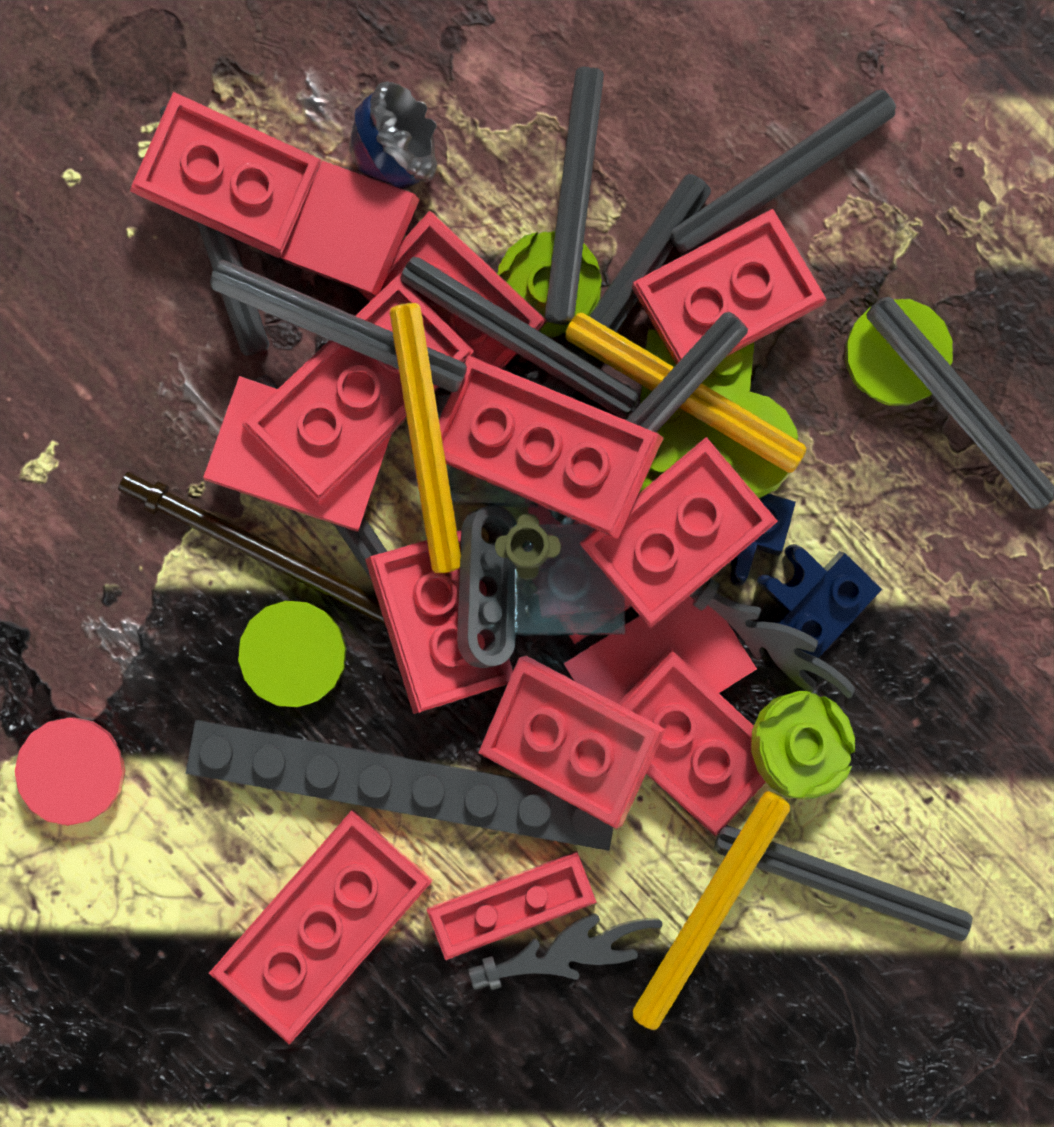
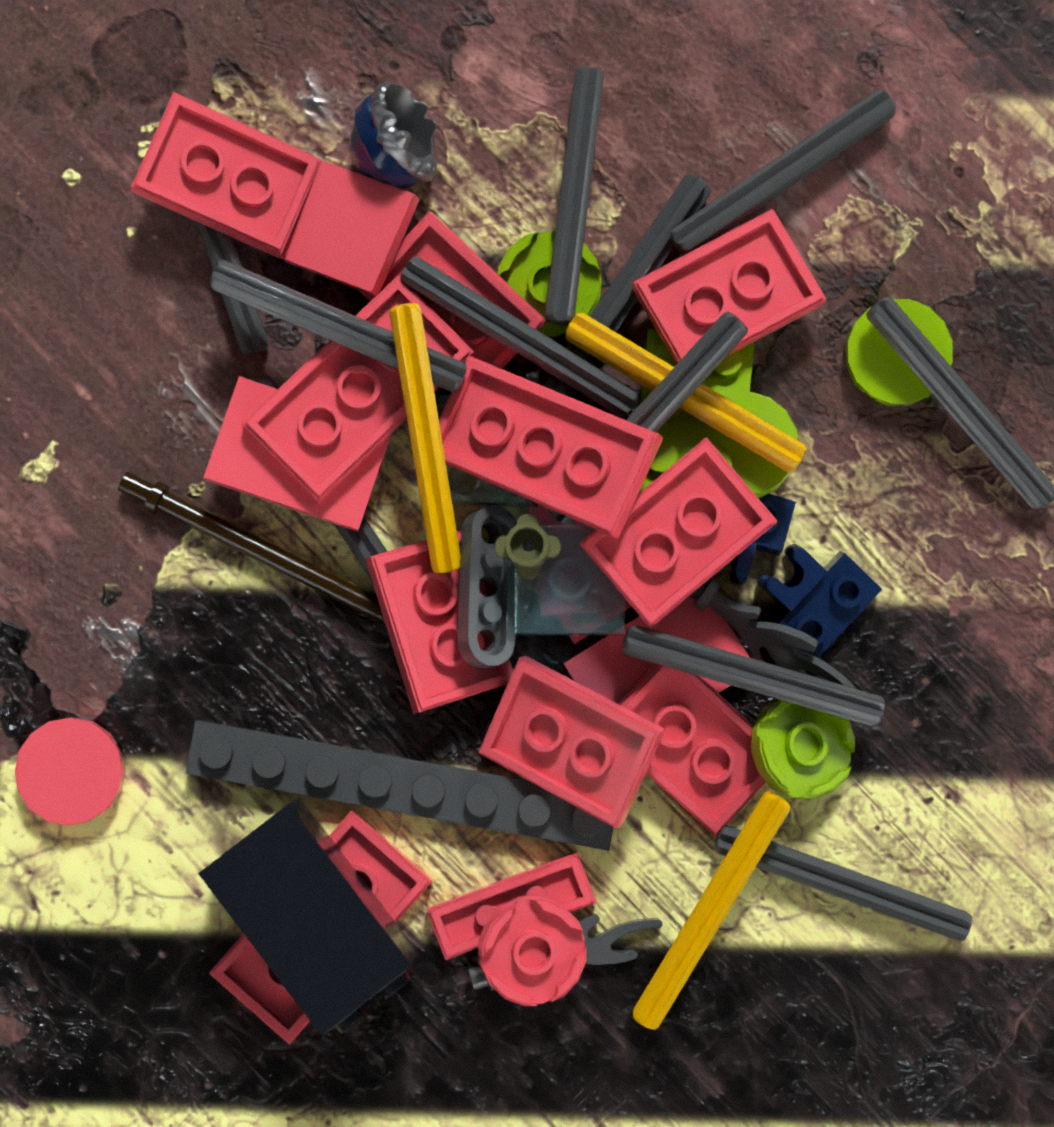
(292, 653): lime tile -> none
(311, 918): none -> black brick
(532, 950): none -> coral tile
(753, 675): none -> dark grey axle

